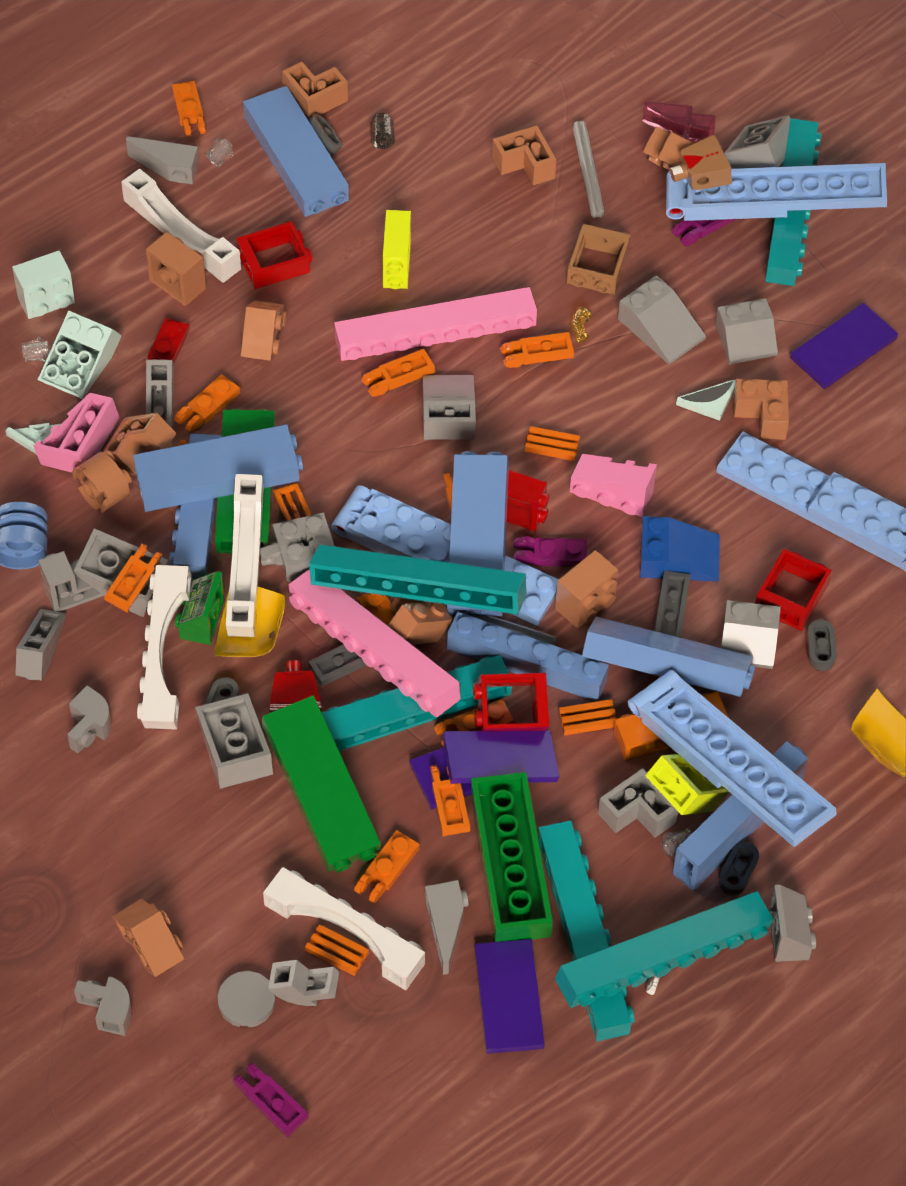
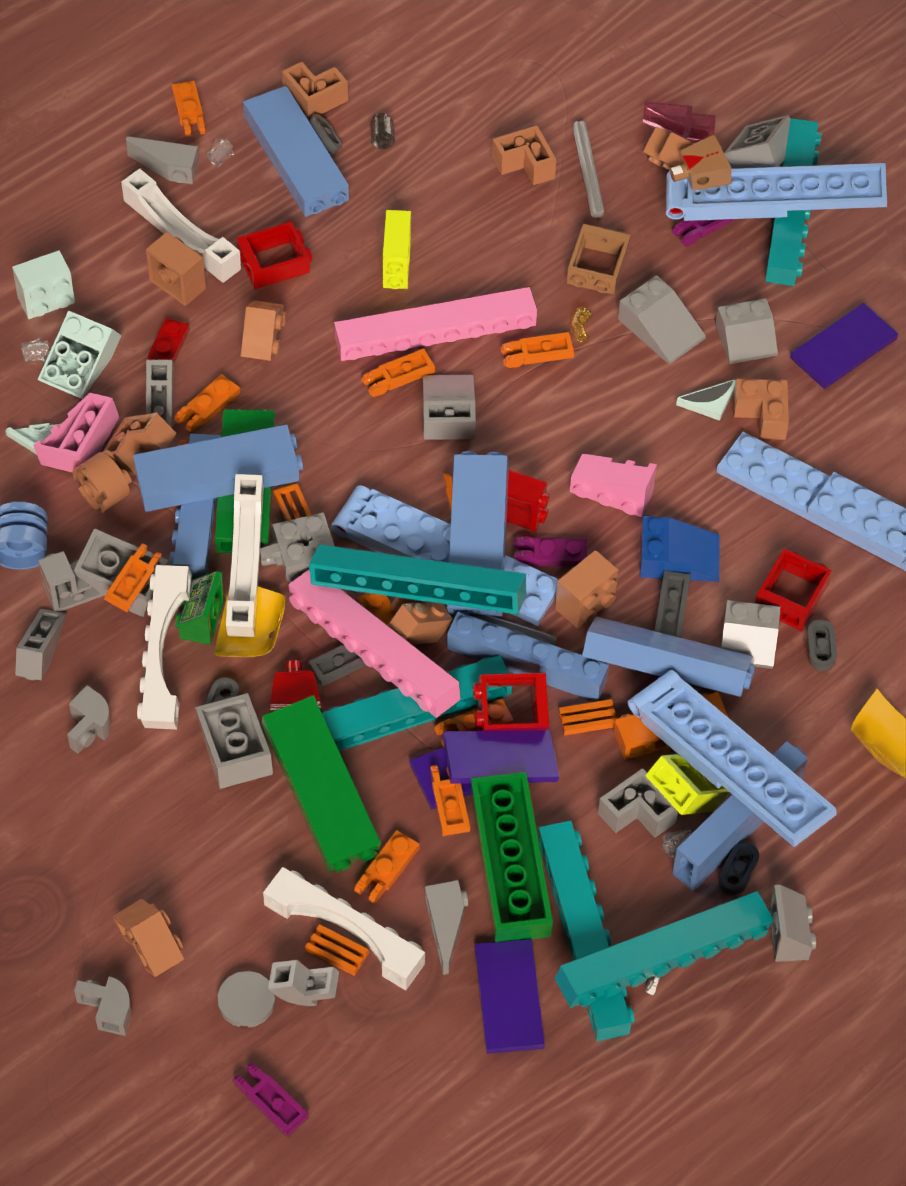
(553, 440): orange tile -> none

